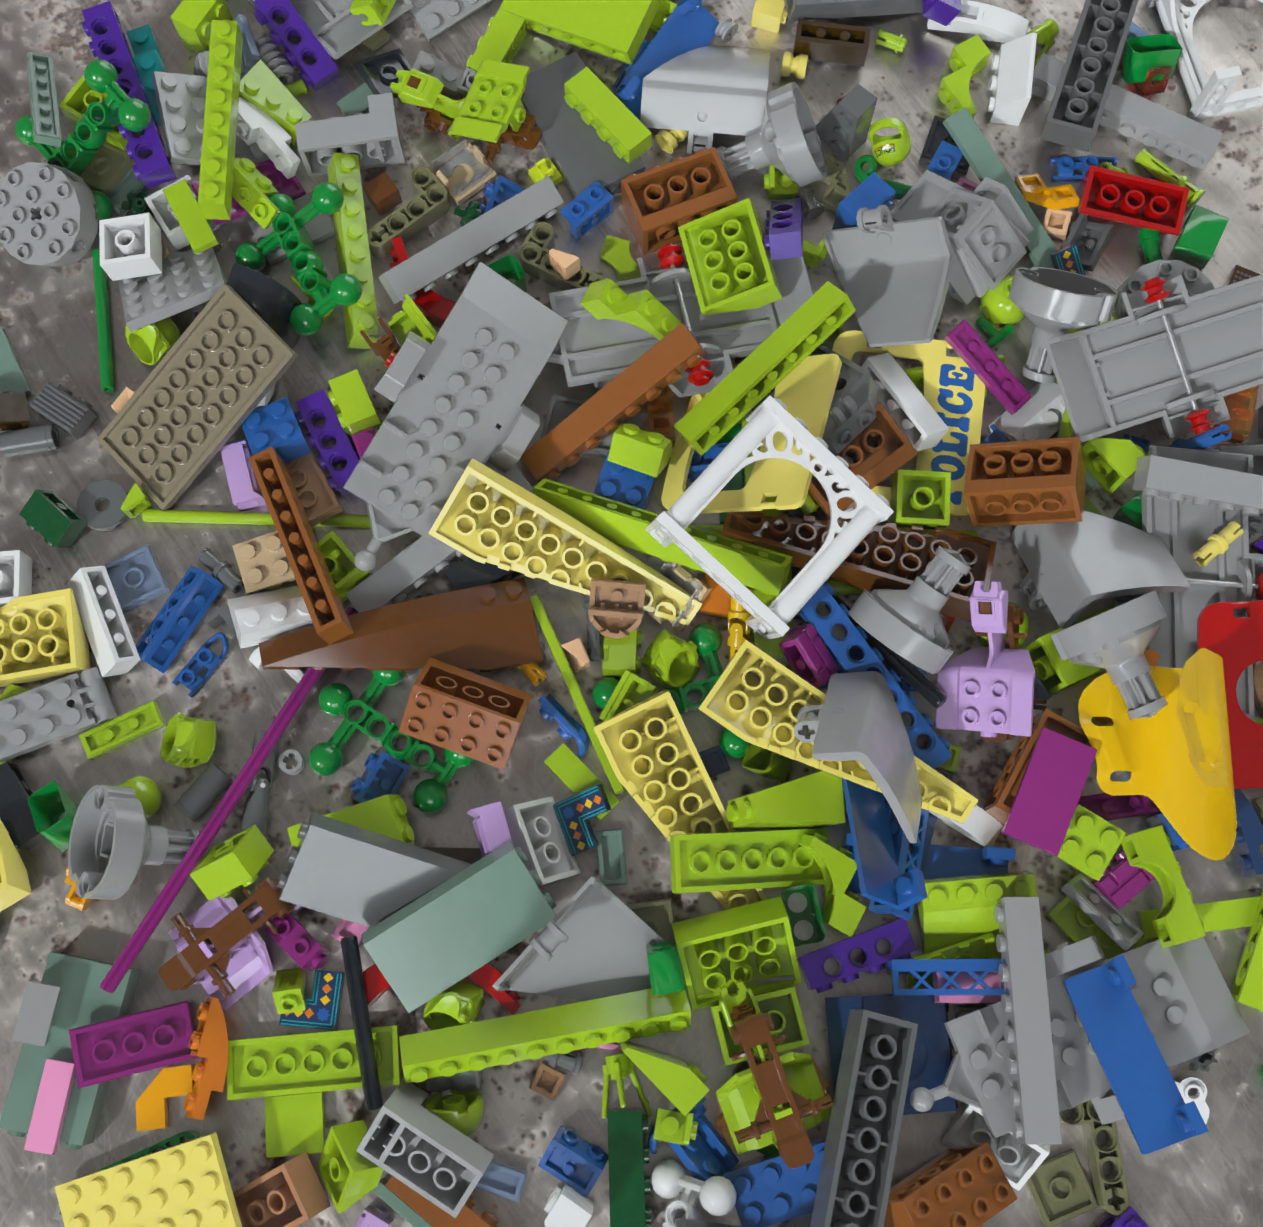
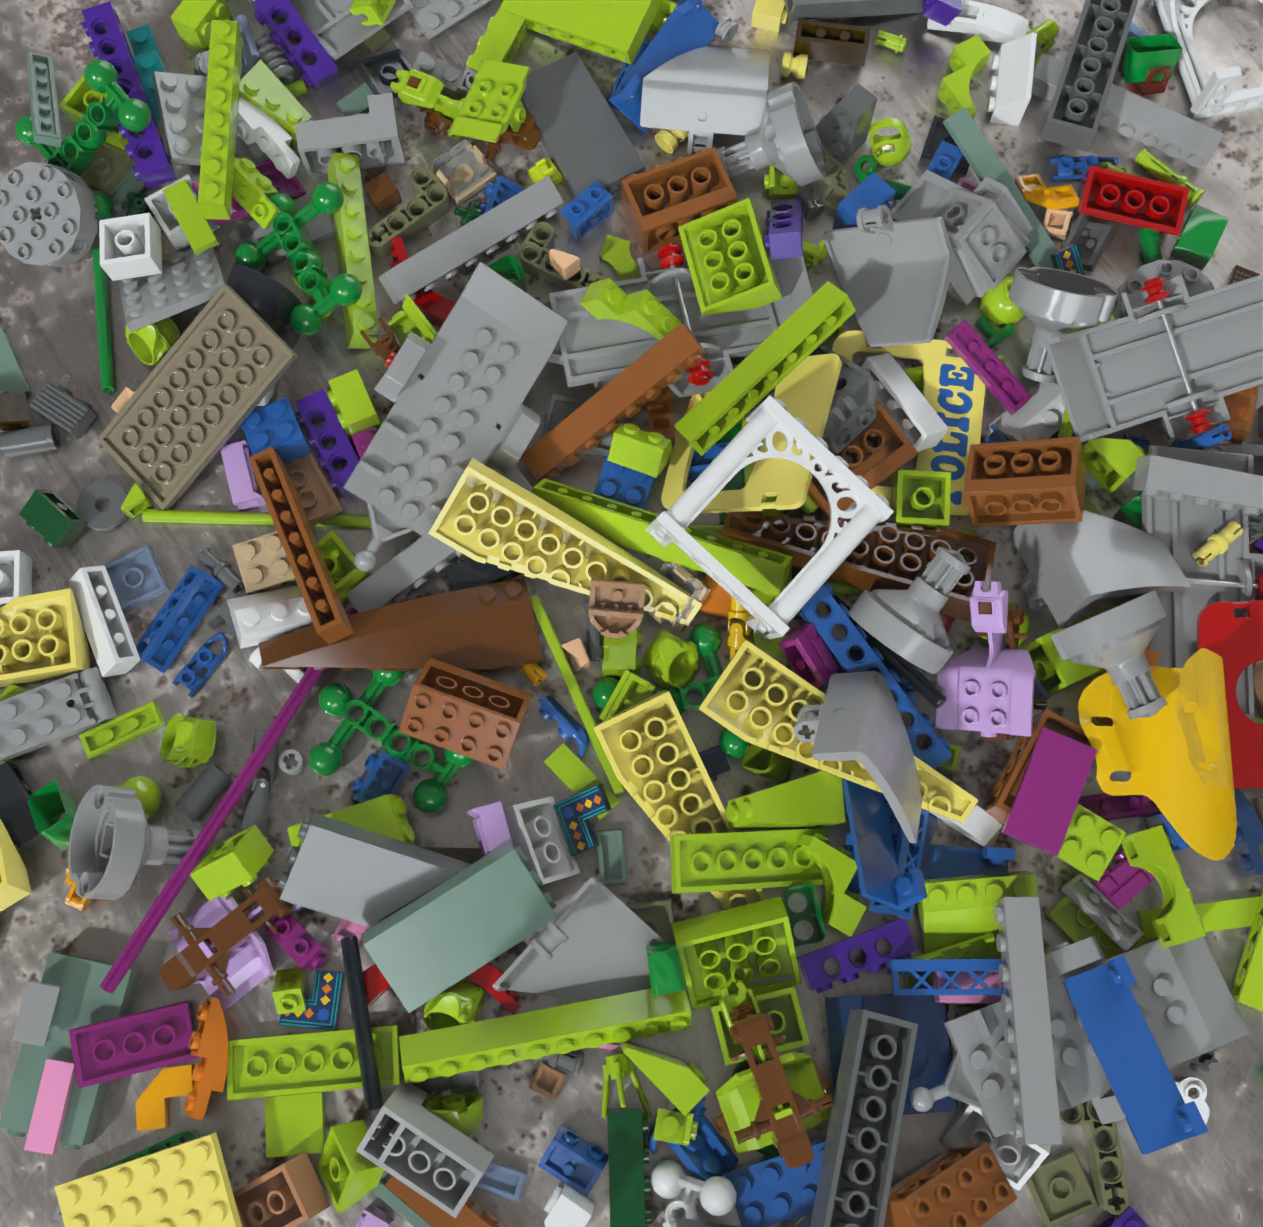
(607, 115): lime brick -> none

